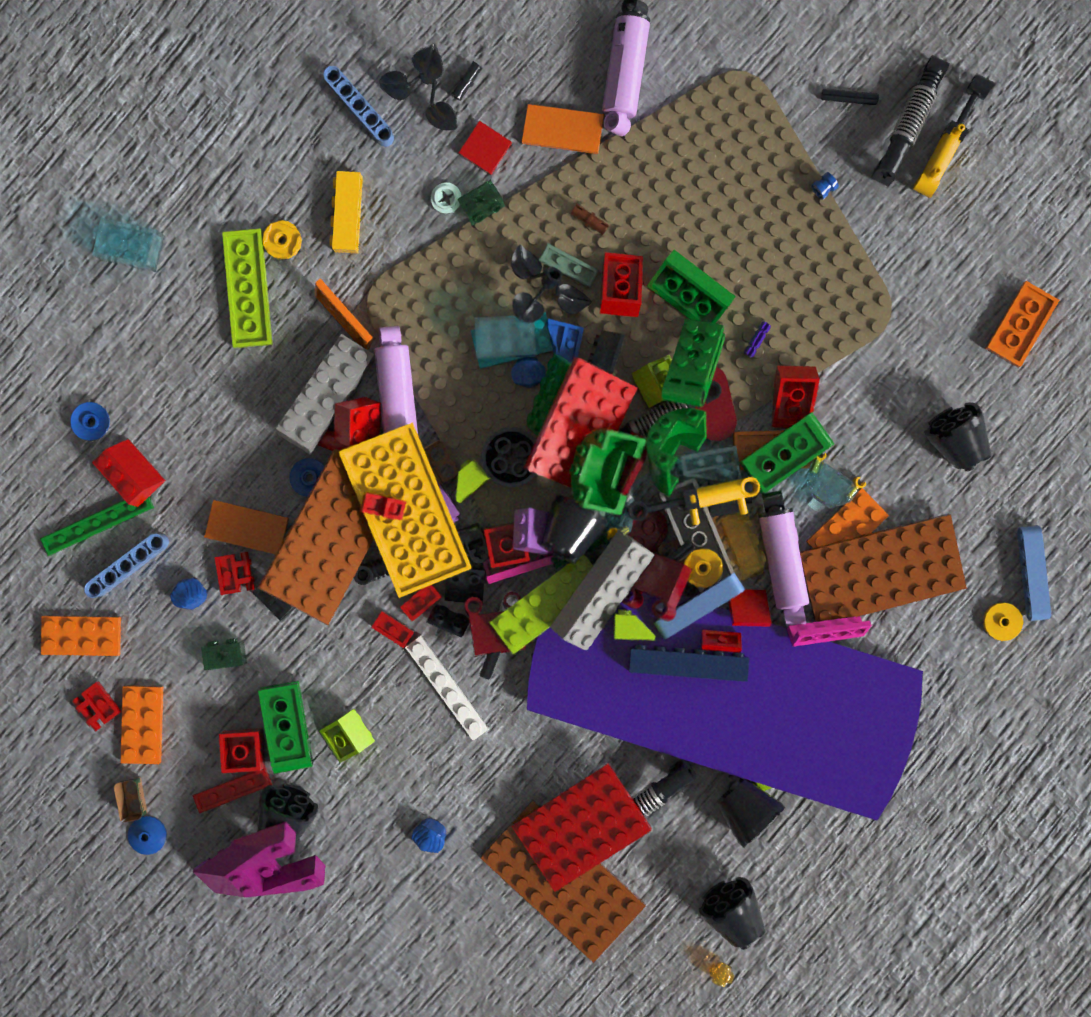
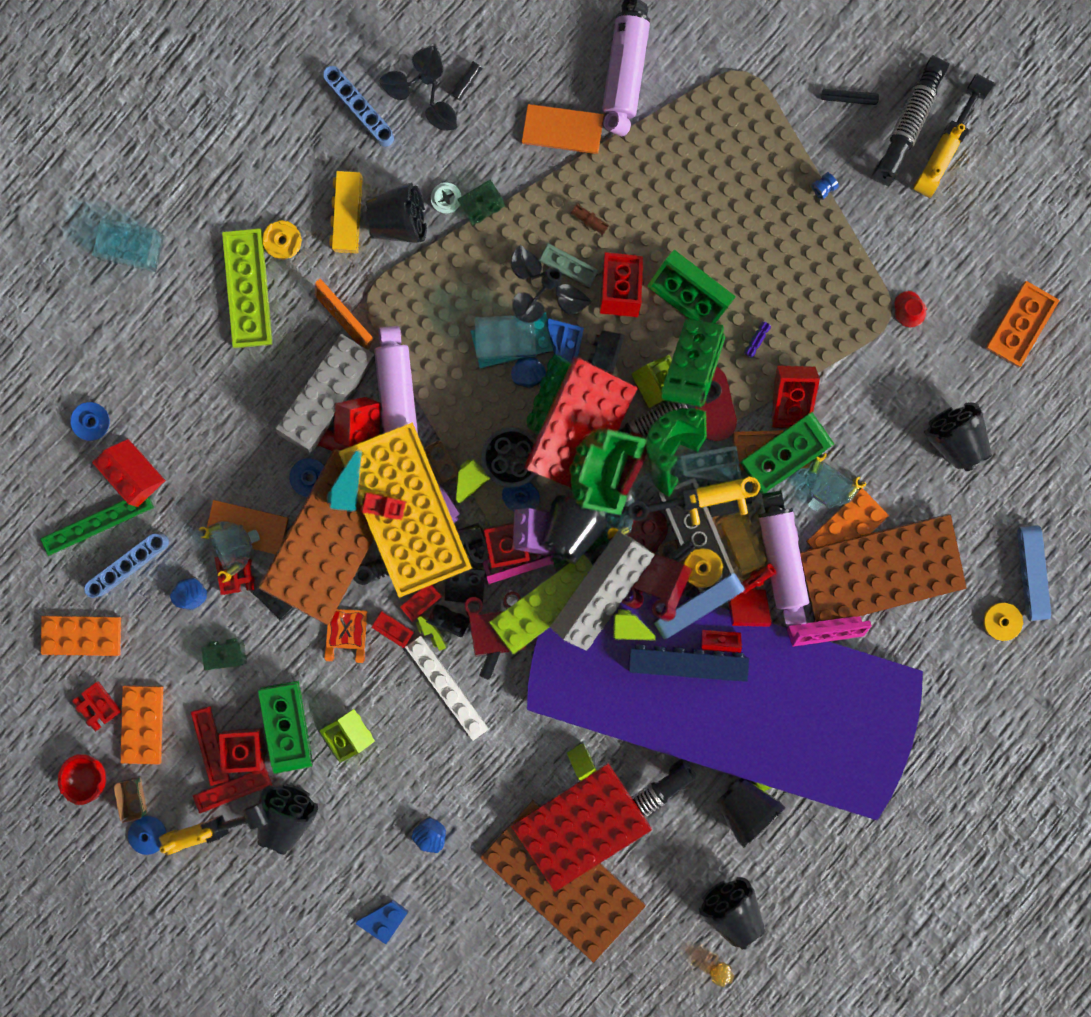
(81, 779): none -> red cylinder
(209, 744): none -> red tile
(210, 830): none -> piece
(231, 545): none -> clear light blue torso
(251, 870): magenta wedge -> none
(345, 490): none -> teal slope
(347, 631): none -> flag
(383, 921): none -> blue wing
(397, 215): none -> black cone
(437, 638): none -> lime slope
(485, 148): red tile -> none
(515, 500): none -> blue dish
(581, 761): none -> lime slope
(765, 572): none -> red pin
(909, 309): none -> red hat

